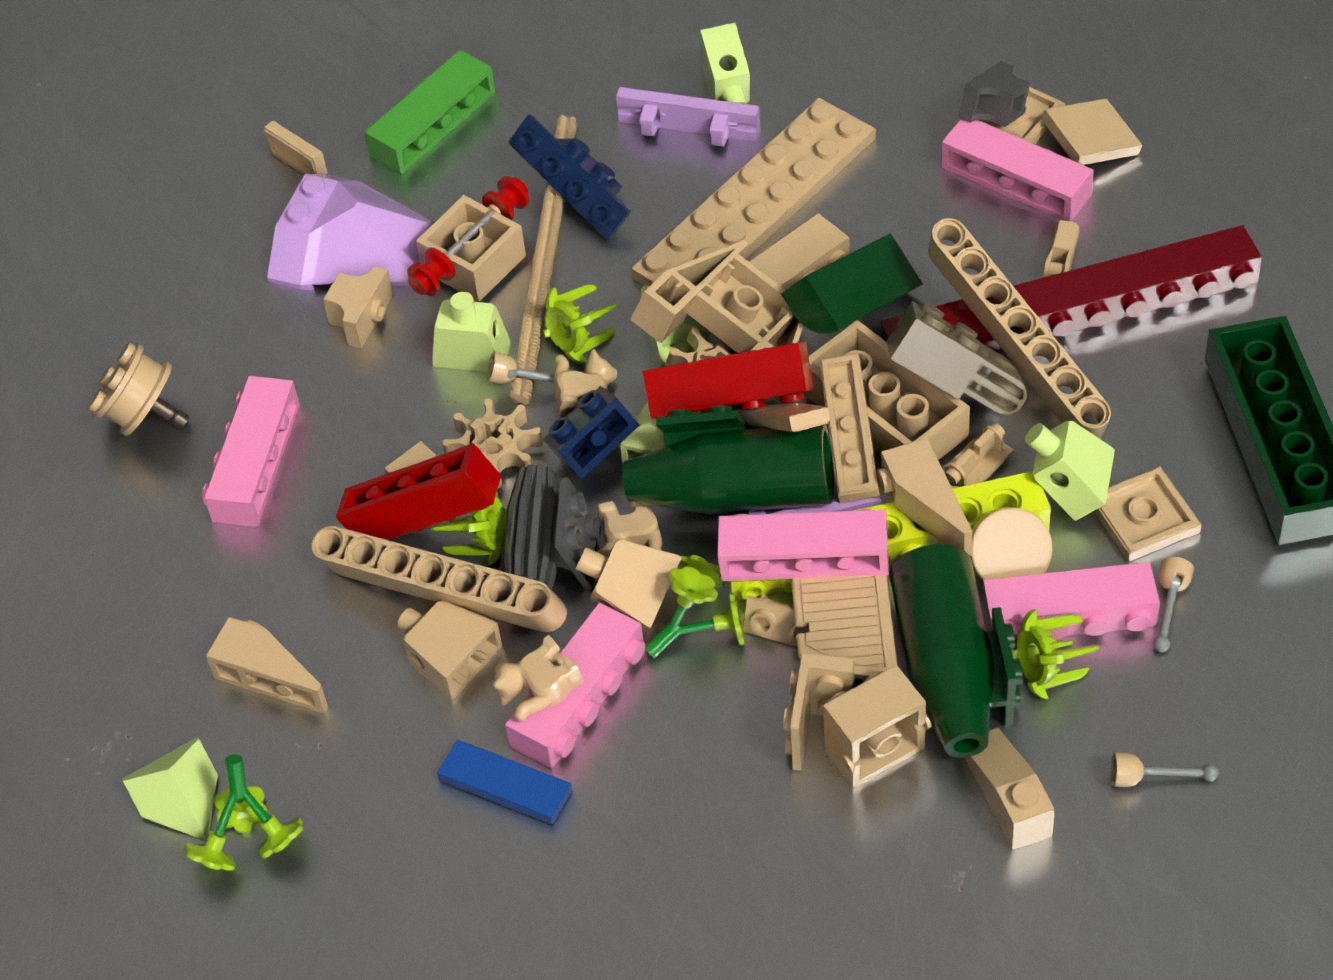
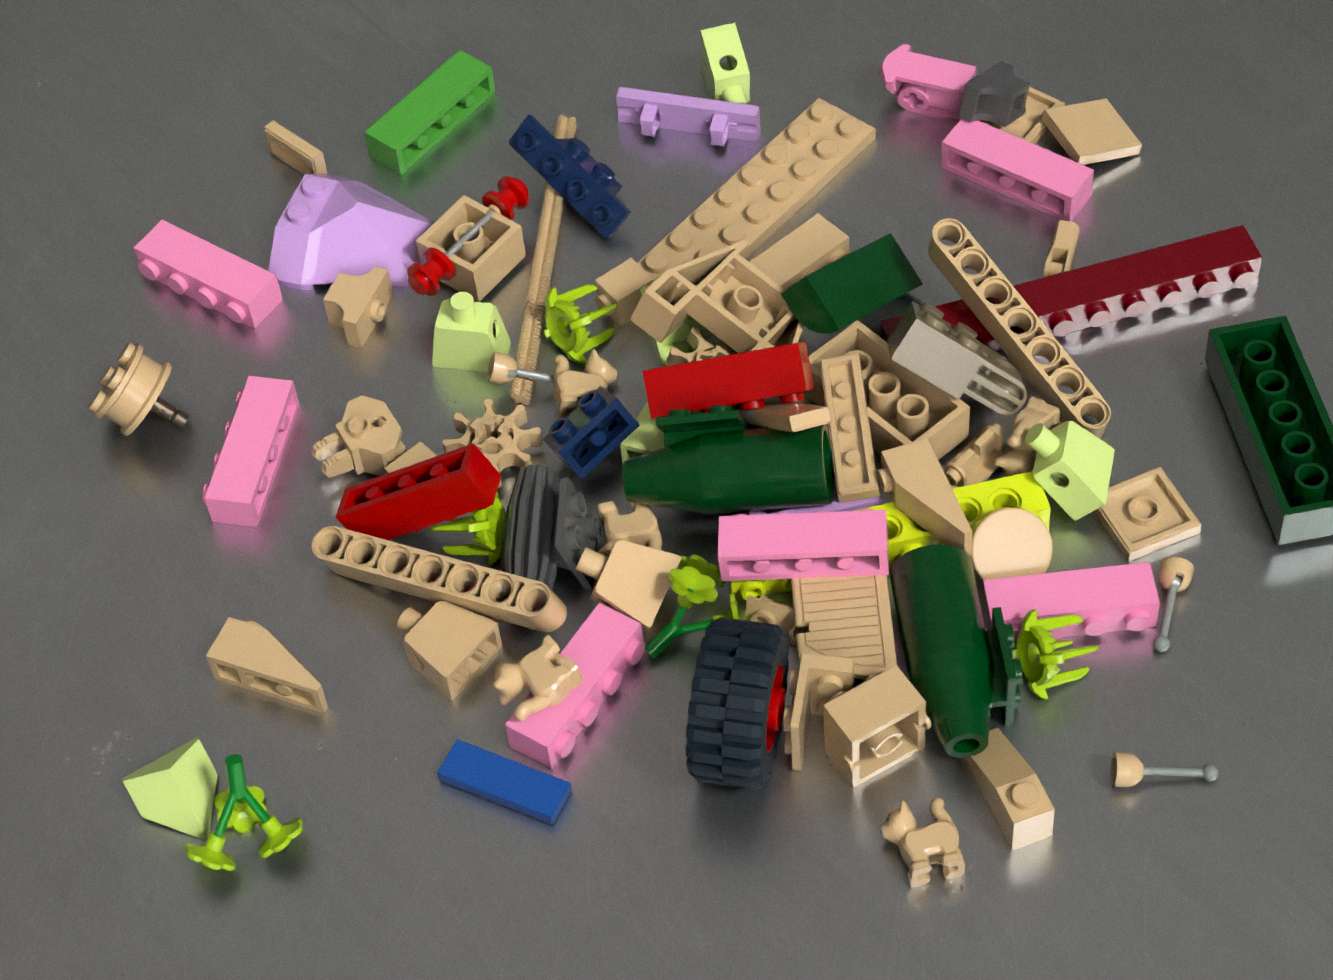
(208, 274): none -> bright pink brick
(363, 440): none -> tan hinge
(622, 288): none -> tan brick
(737, 703): none -> black wheel
(926, 82): none -> bright pink piece
(926, 845): none -> tan animal
(1023, 456): none -> tan animal

